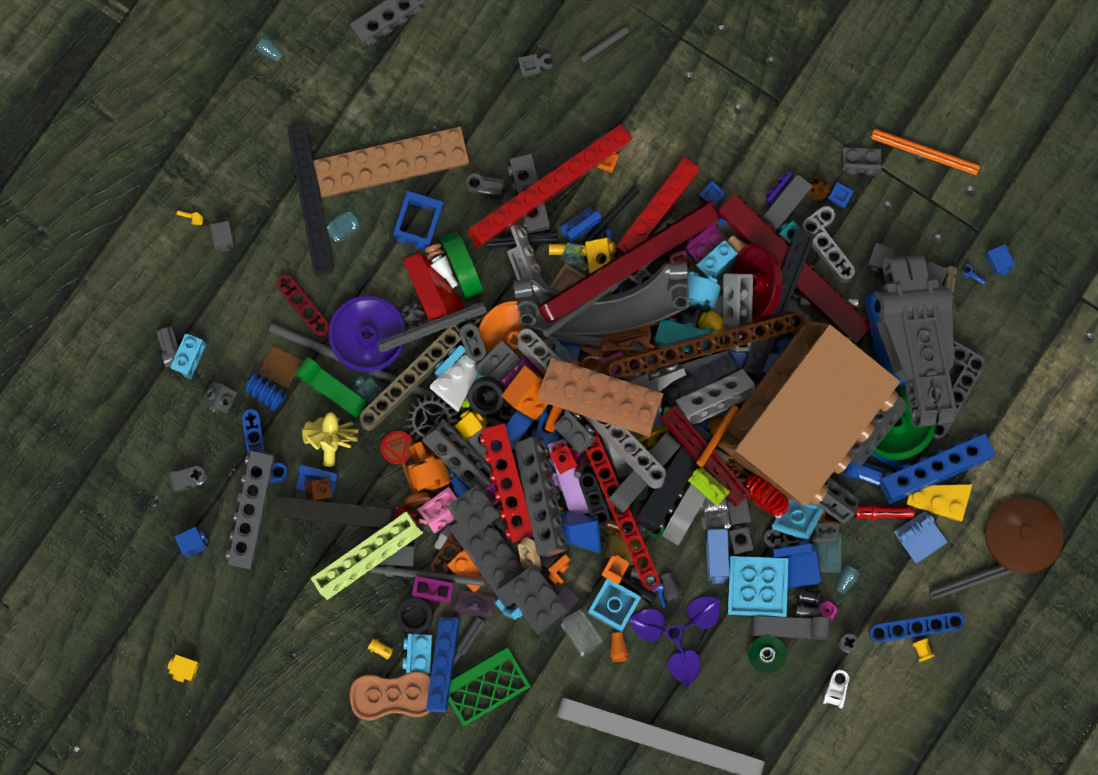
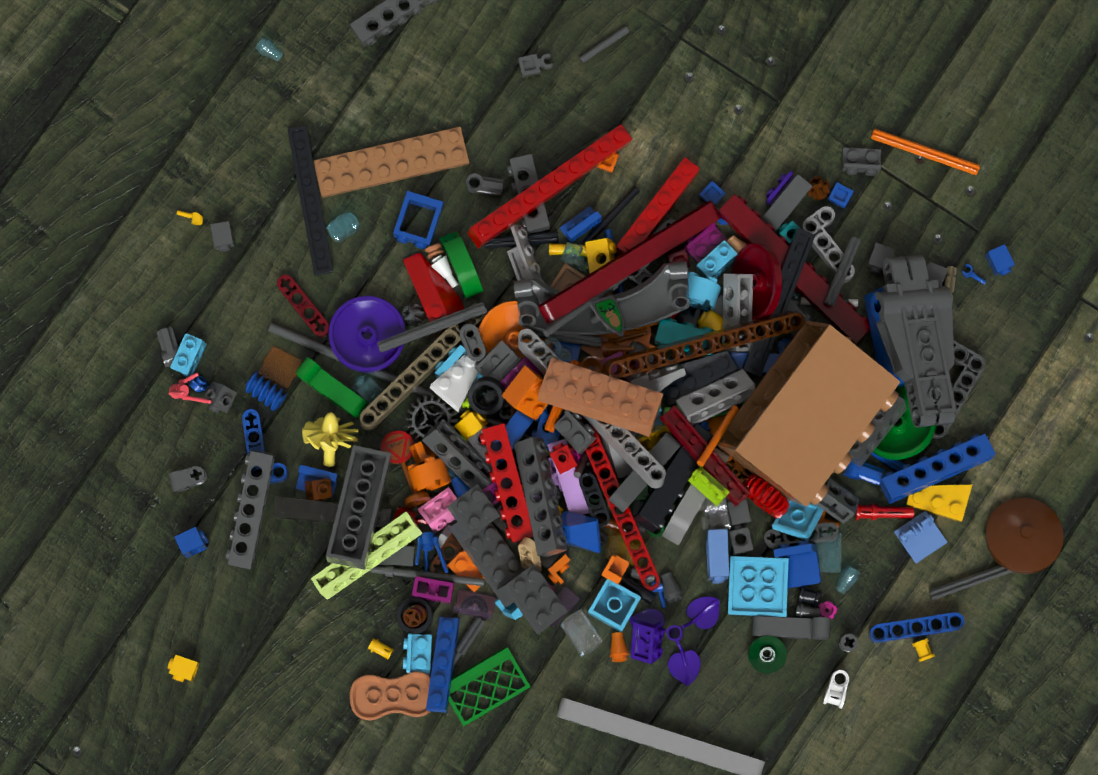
(181, 390): none -> coral plant
(199, 384): none -> blue plate
(359, 507): none -> dark grey brick
(410, 615): none -> reddish brown wheel
(427, 542): none -> blue plant
(609, 313): none -> shield
(647, 641): none -> dark purple bracket
(842, 271): none -> dark grey axle

